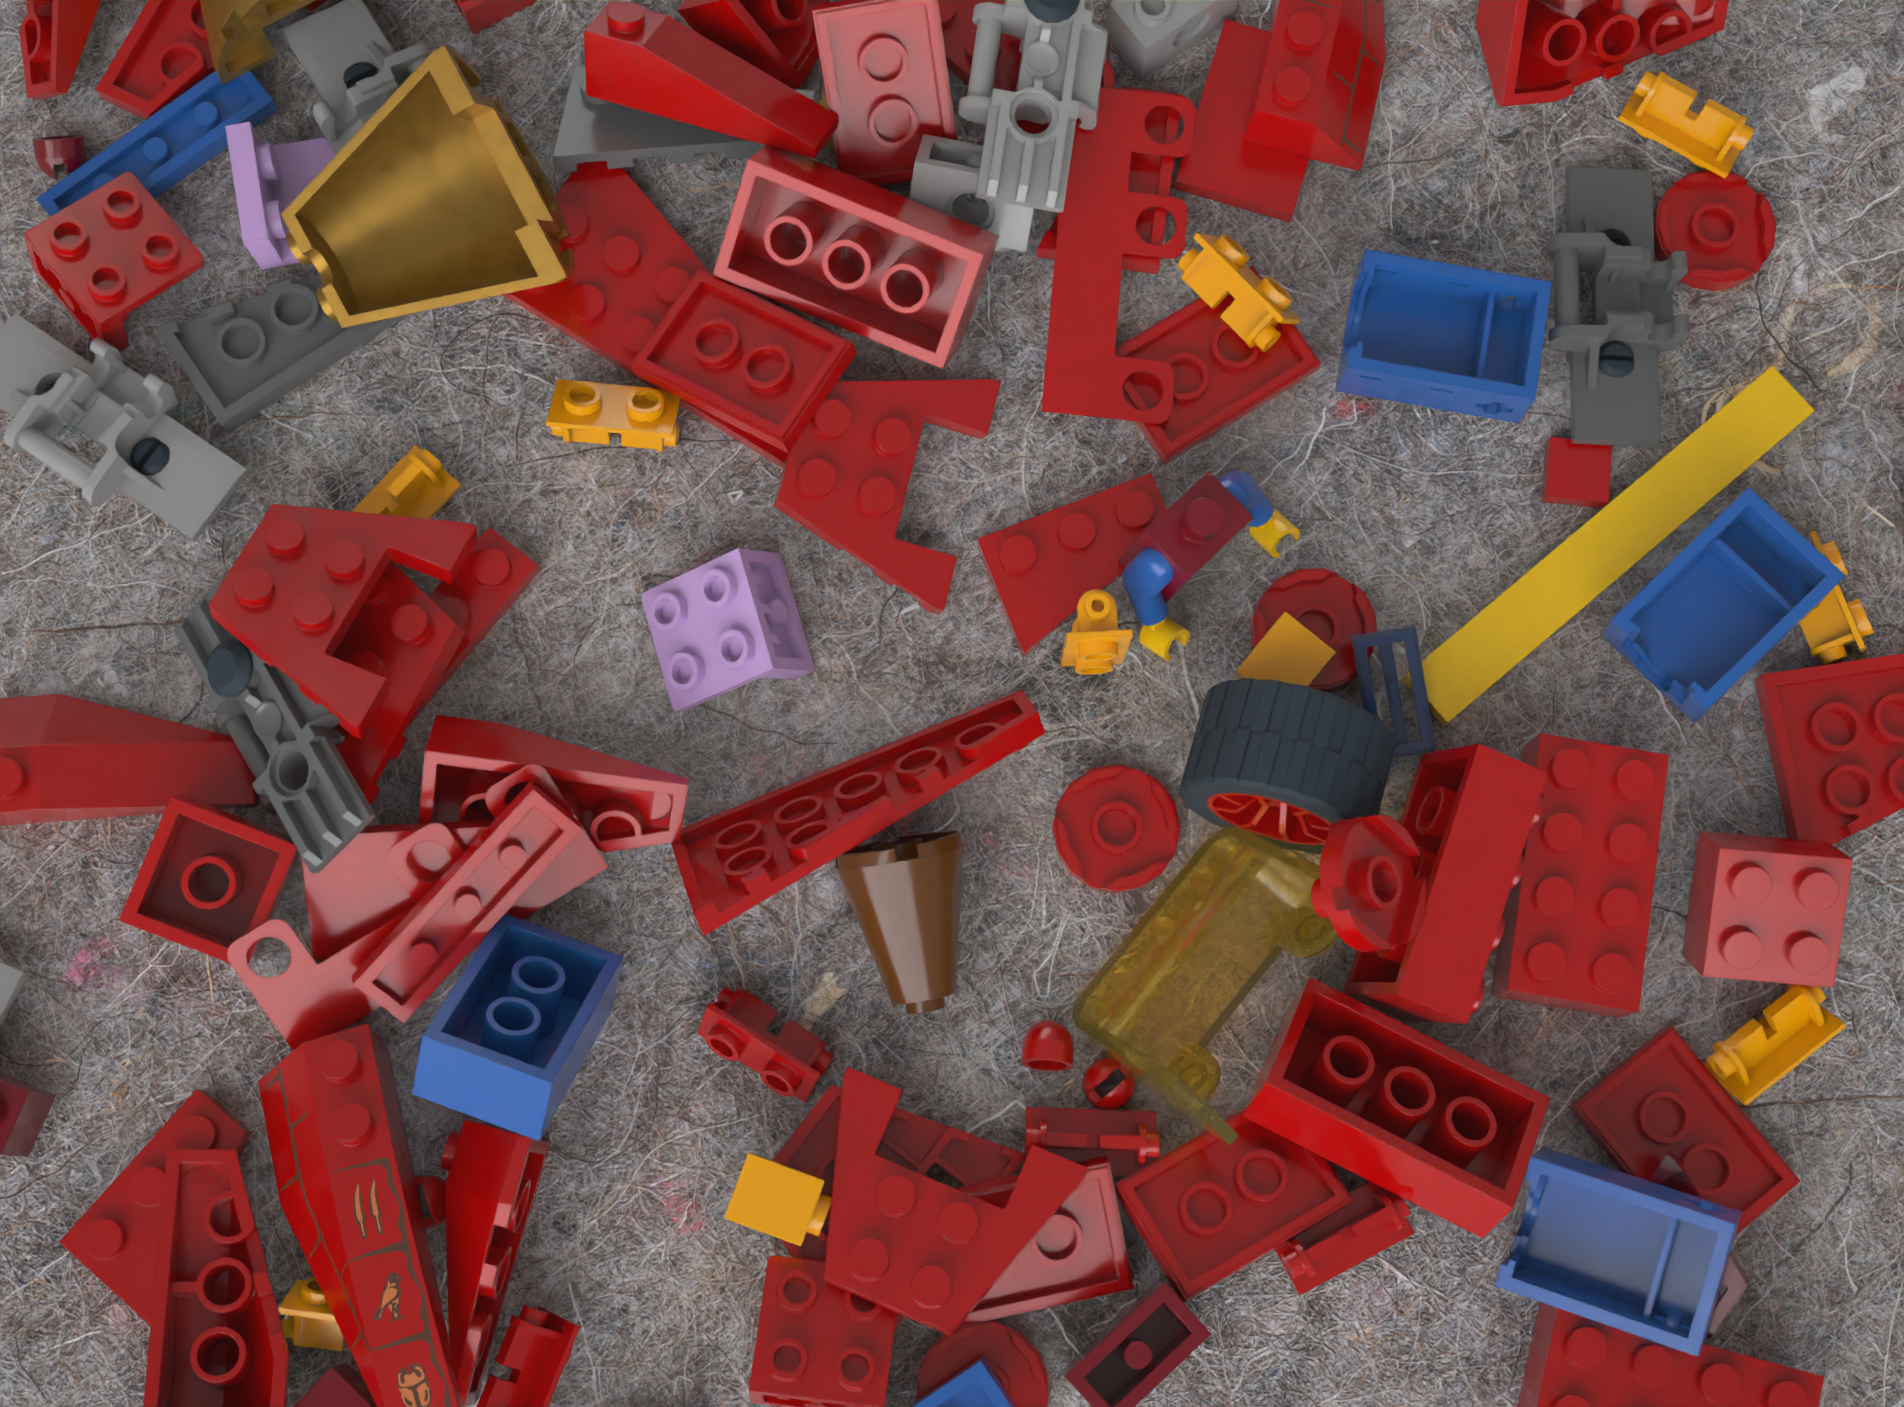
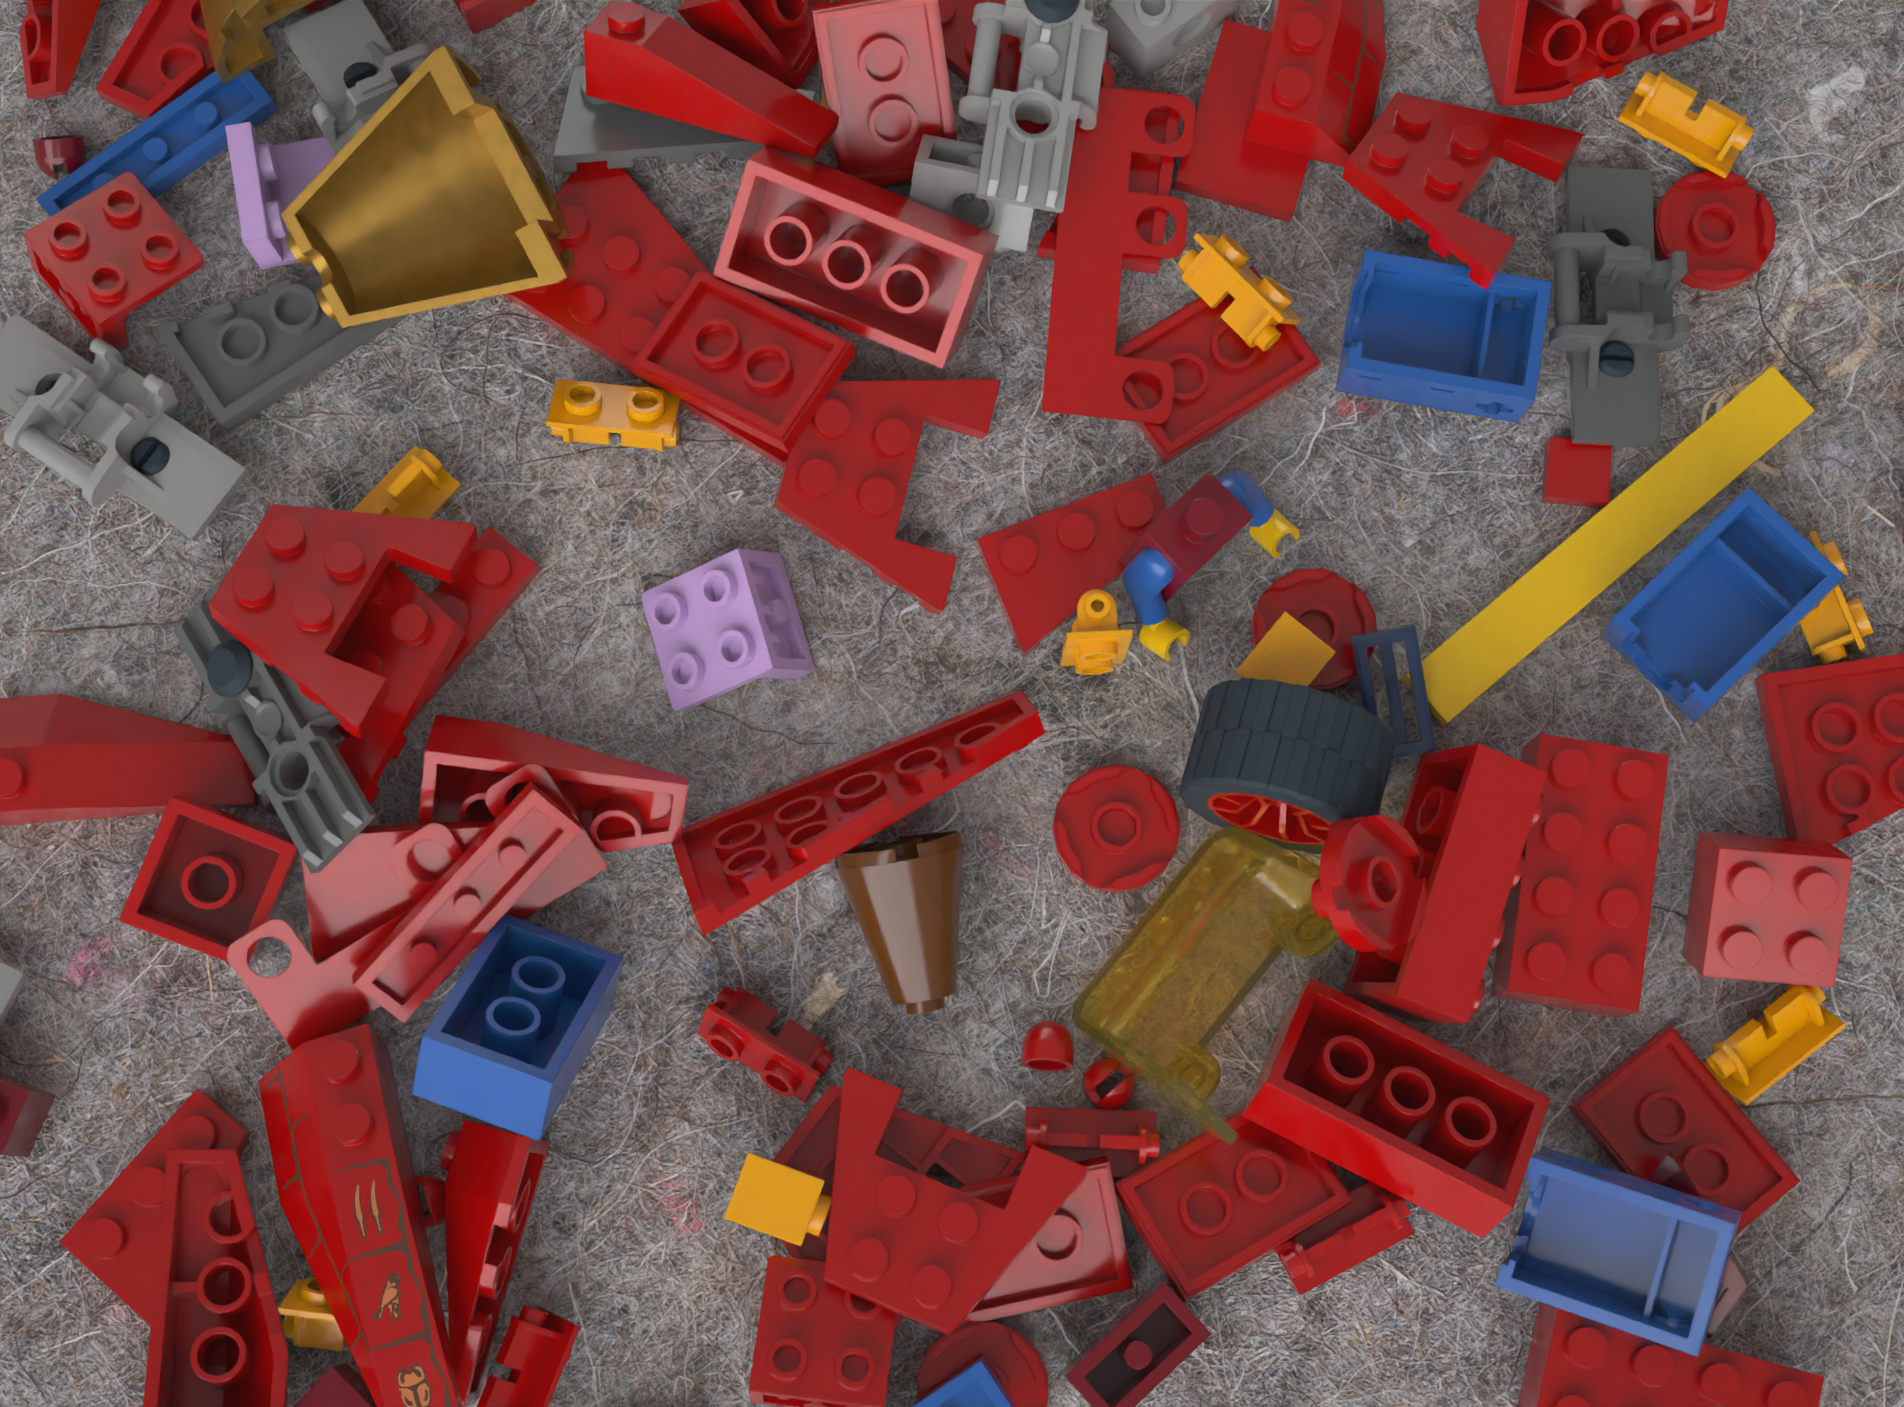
(1431, 158): none -> red wing

